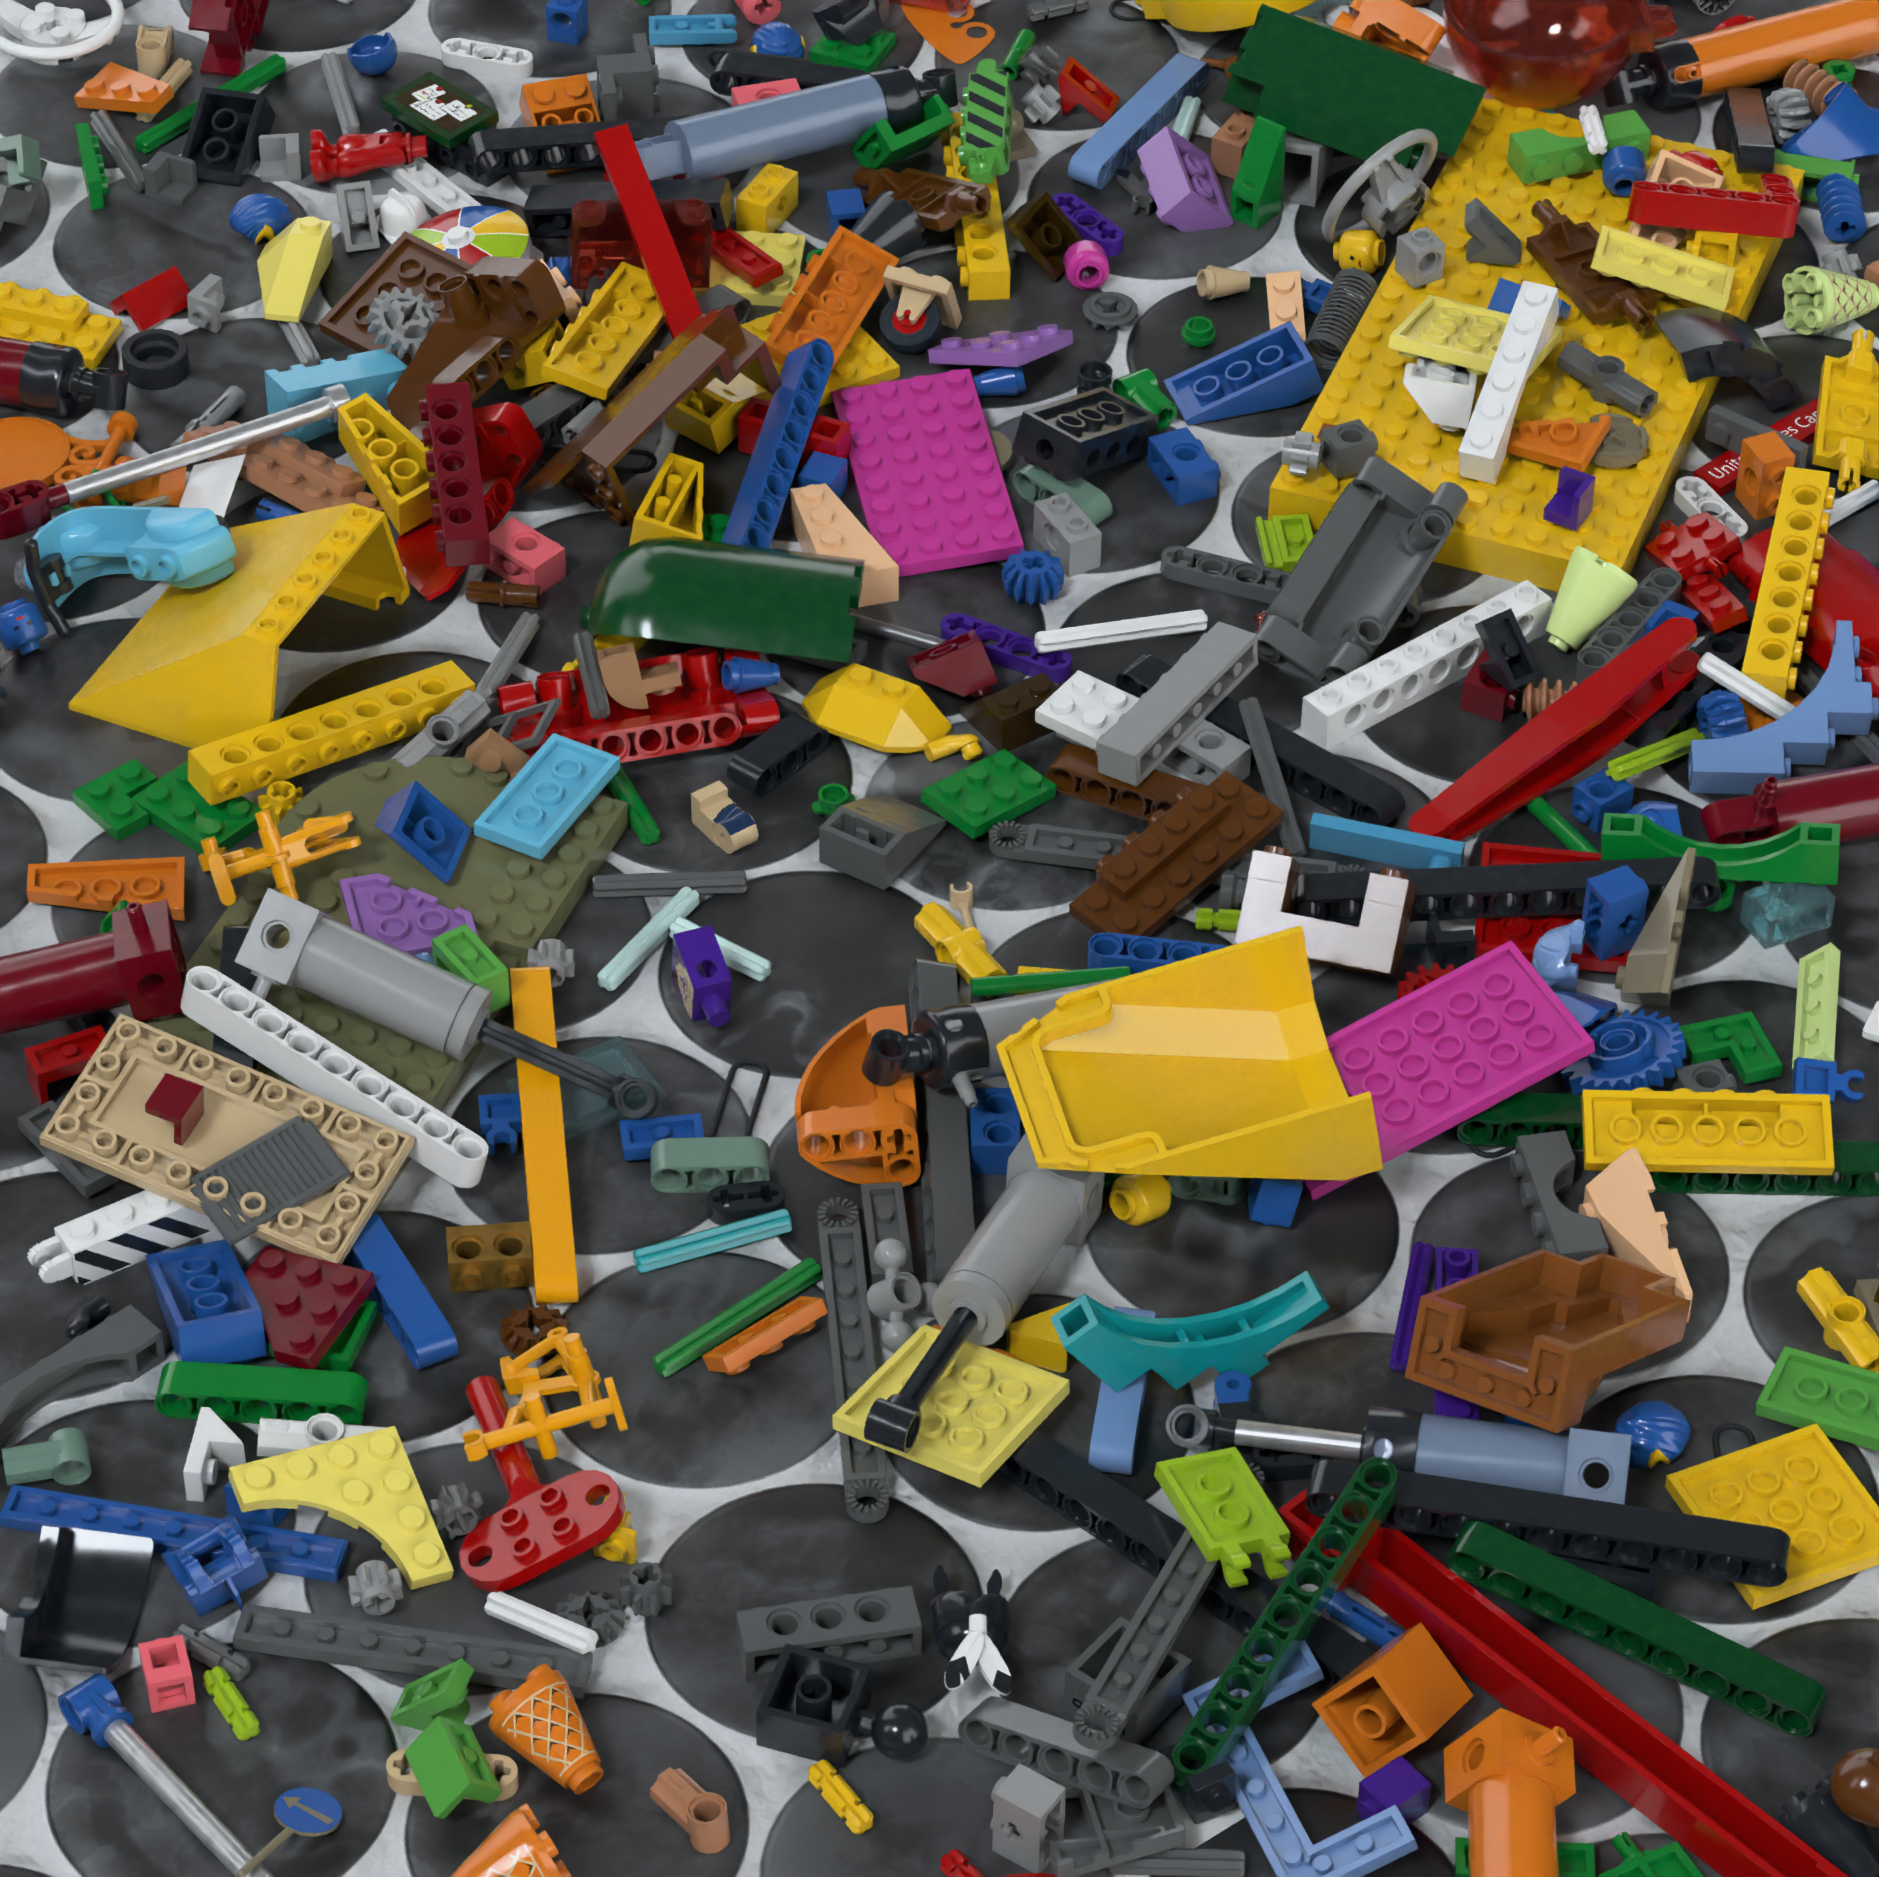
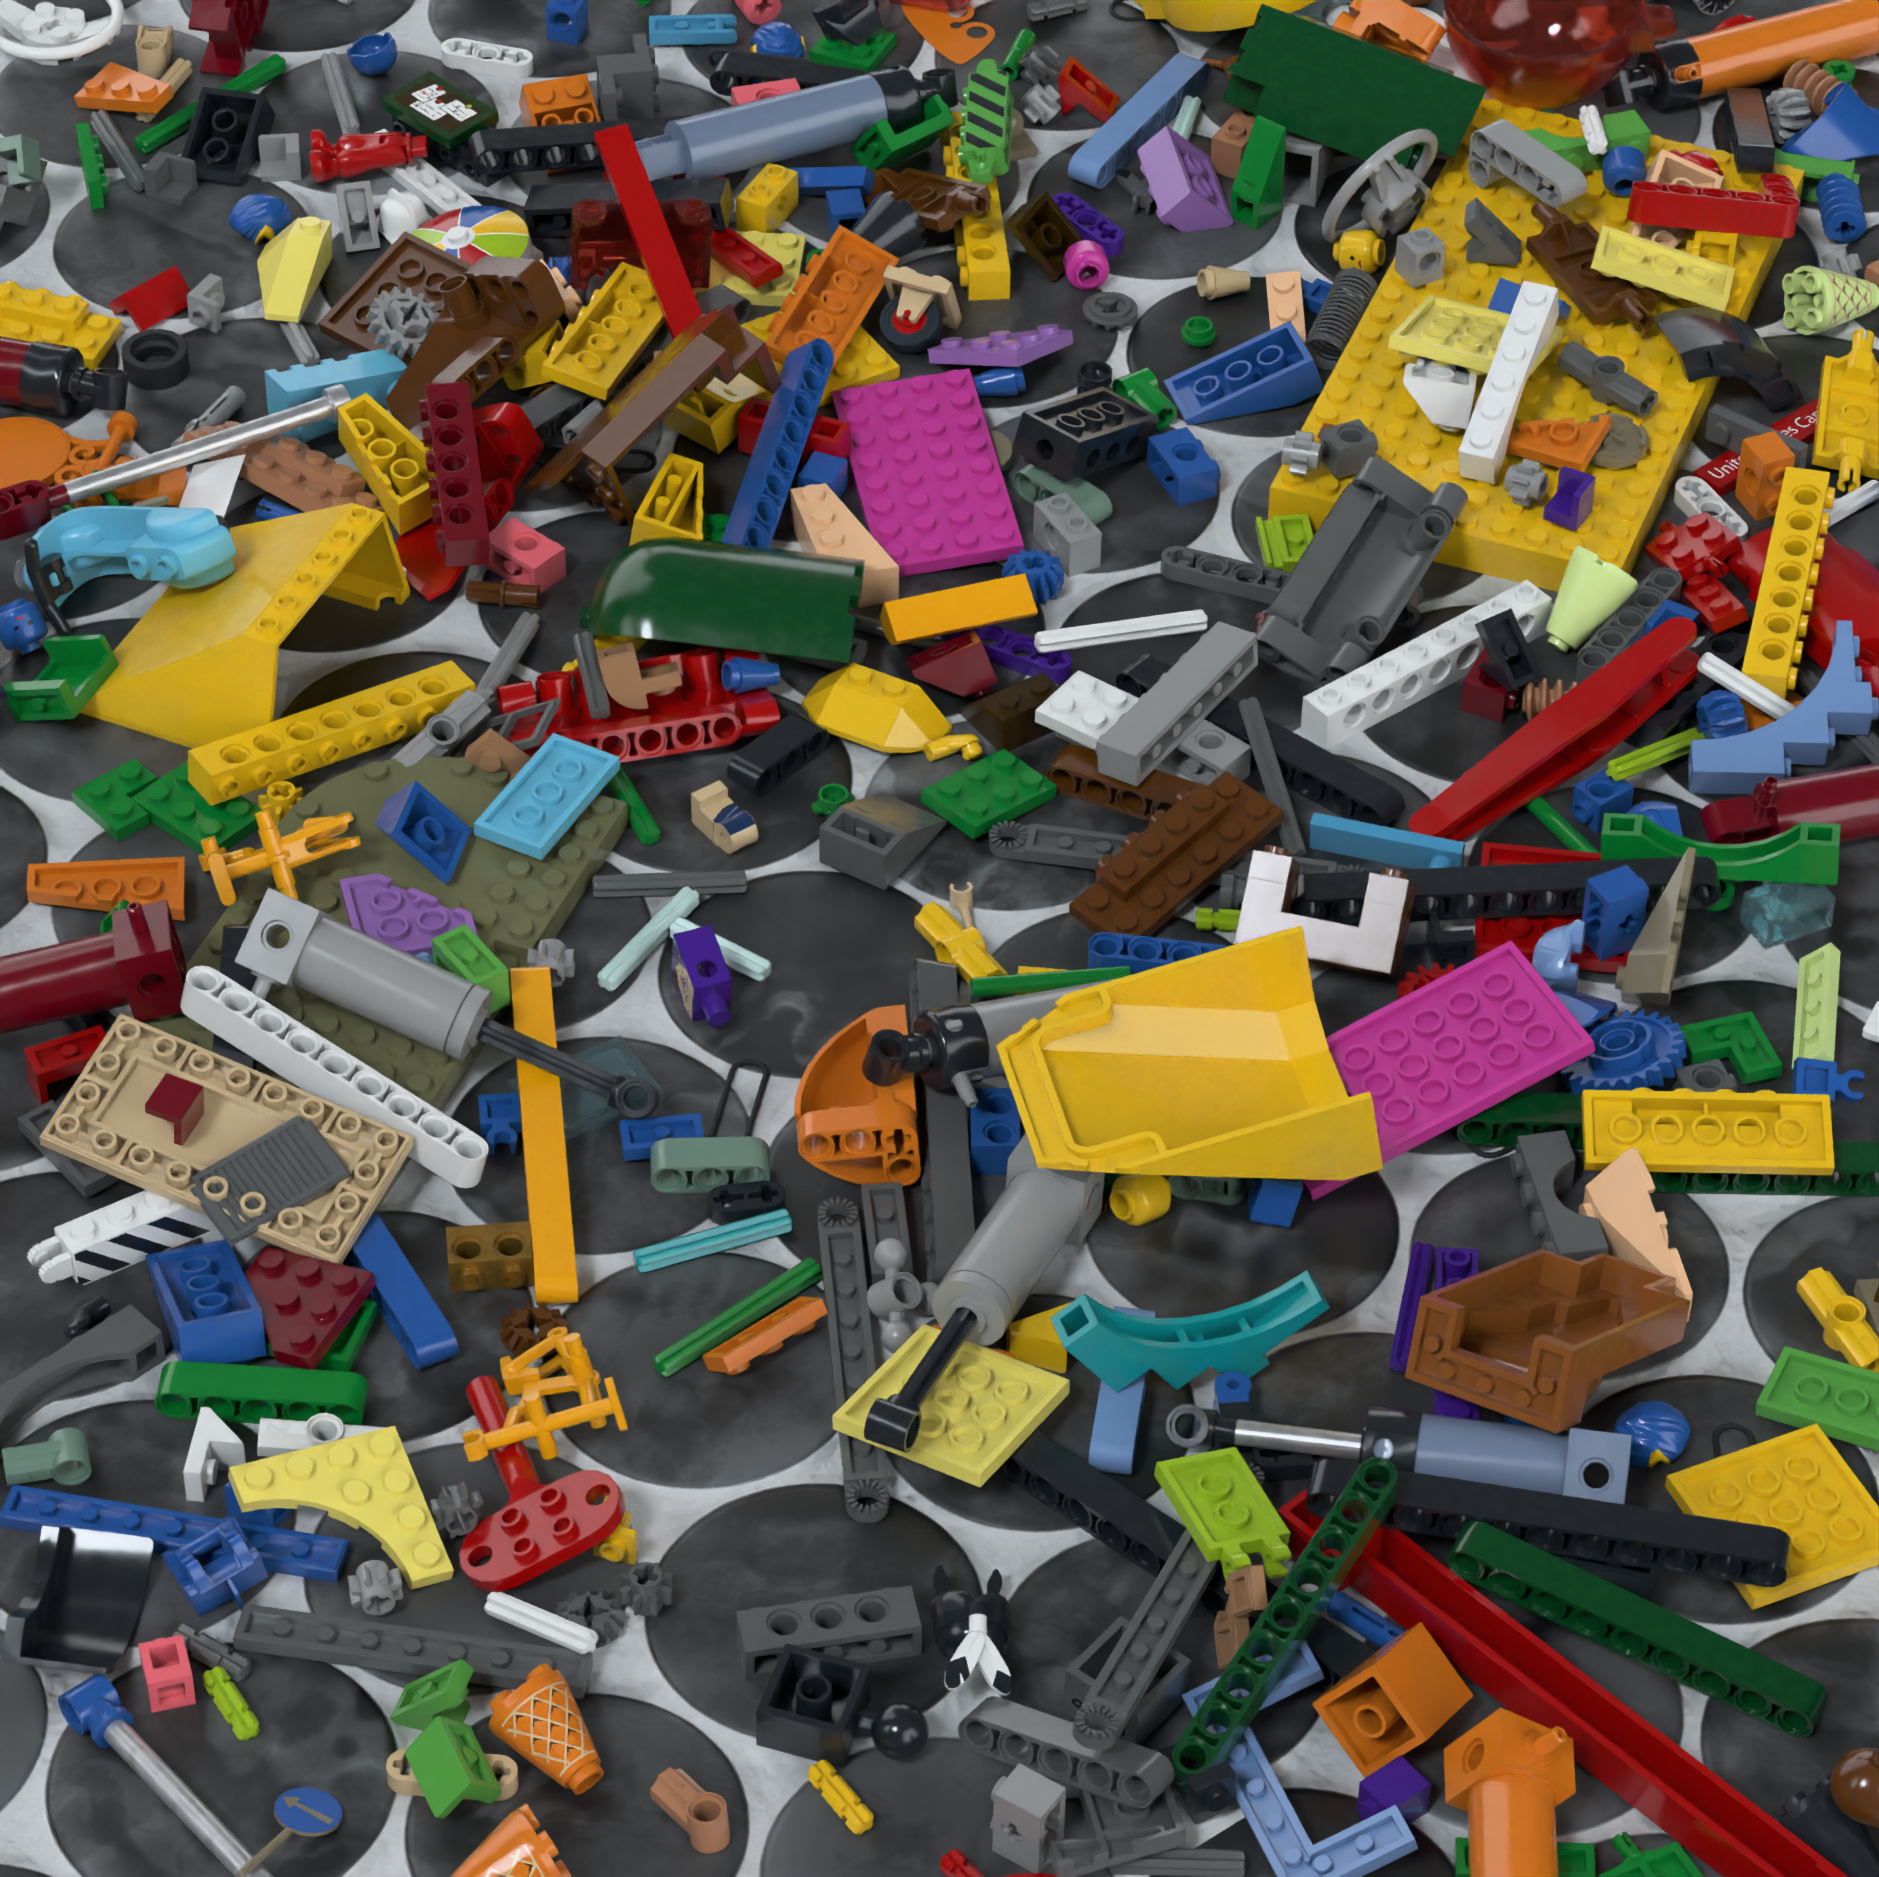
(67, 682): none -> green panel
(822, 179): none -> blue piece
(957, 609): none -> light orange brick
(1245, 1599): none -> medium nougat tile
(1509, 152): none -> light grey beam
(1526, 482): none -> light grey gear

